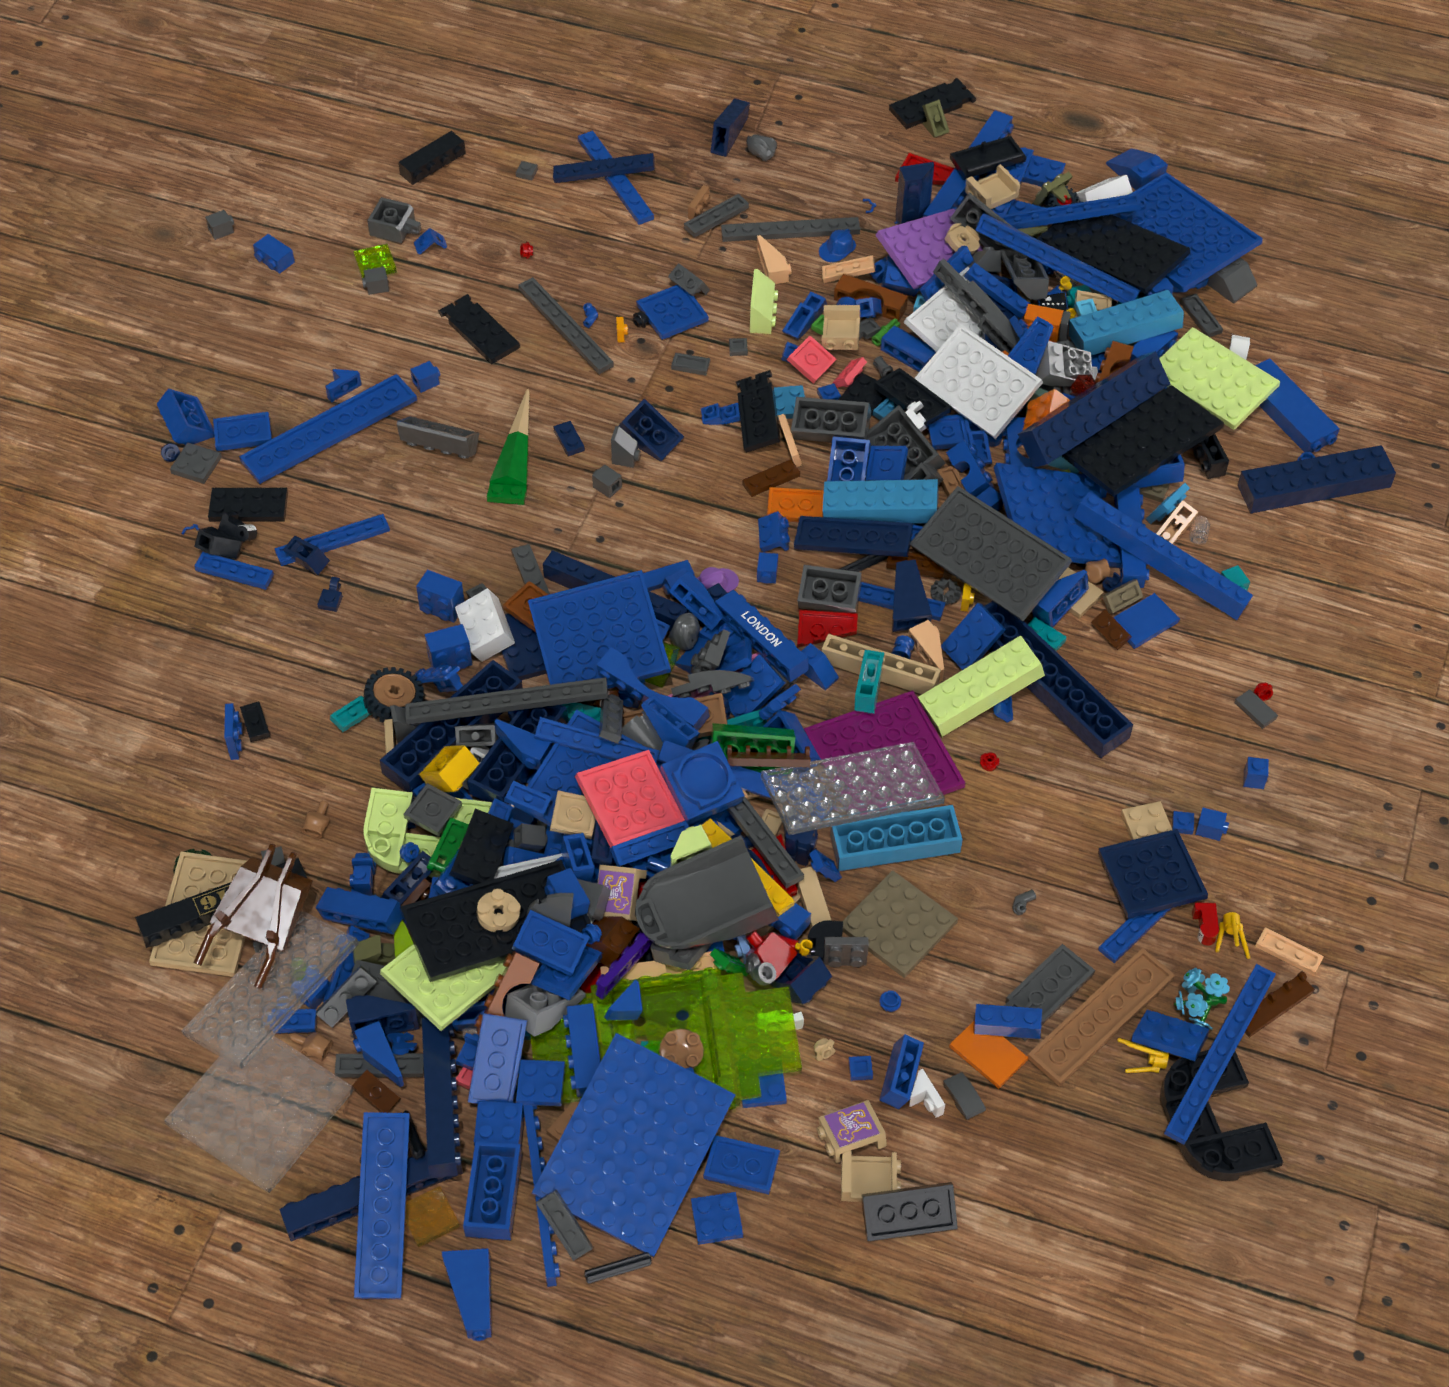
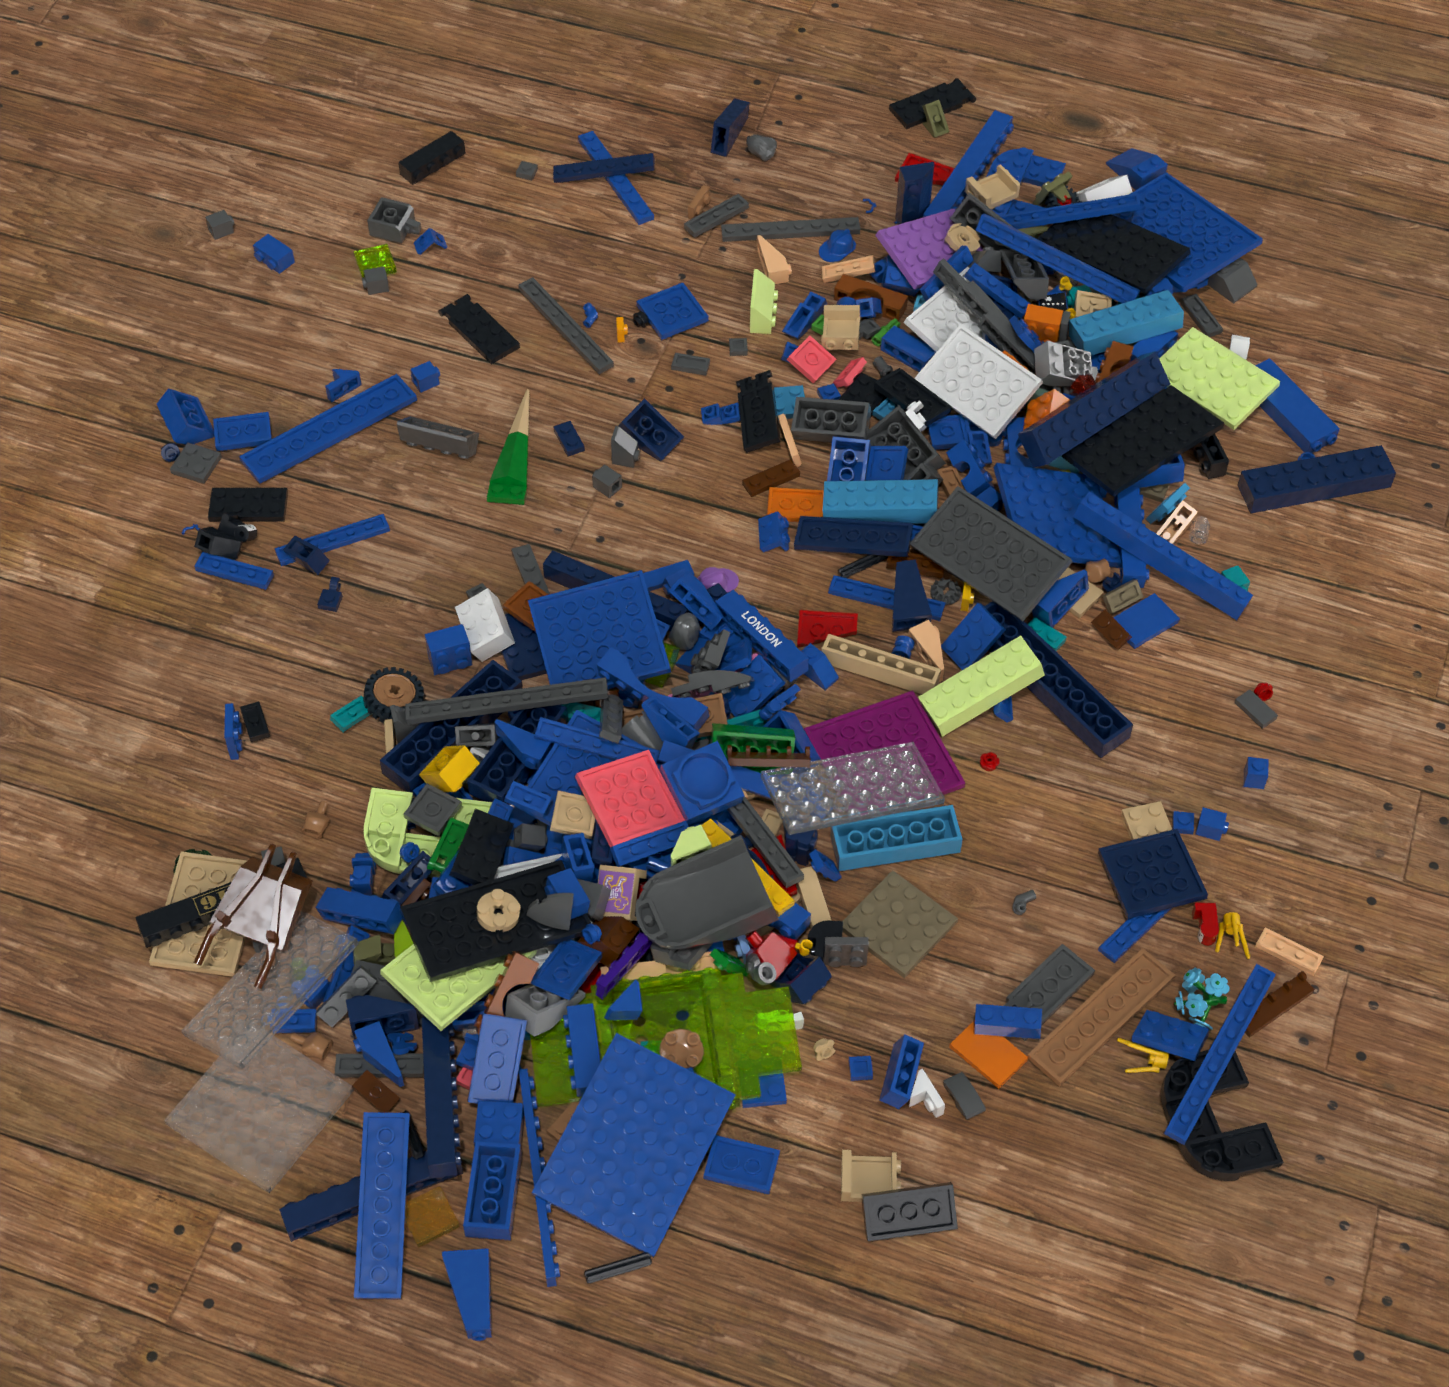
(439, 595): blue brick -> none
(443, 677): blue bracket -> none
(526, 250): red plate -> none
(540, 1082): blue plate -> none
(550, 943): blue plate -> none
(564, 1224): dark grey tile -> none
(688, 280): dark grey bracket -> none
(716, 1218): blue plate -> none
(767, 568): blue brick -> none
(829, 589): dark grey brick -> none
(851, 1129): panel -> none
(869, 681): teal slope -> none
(890, 1001): blue plate -> none
(987, 157): black container -> none
(1032, 345): blue wing -> none
(1085, 307): medium azure plate -> none

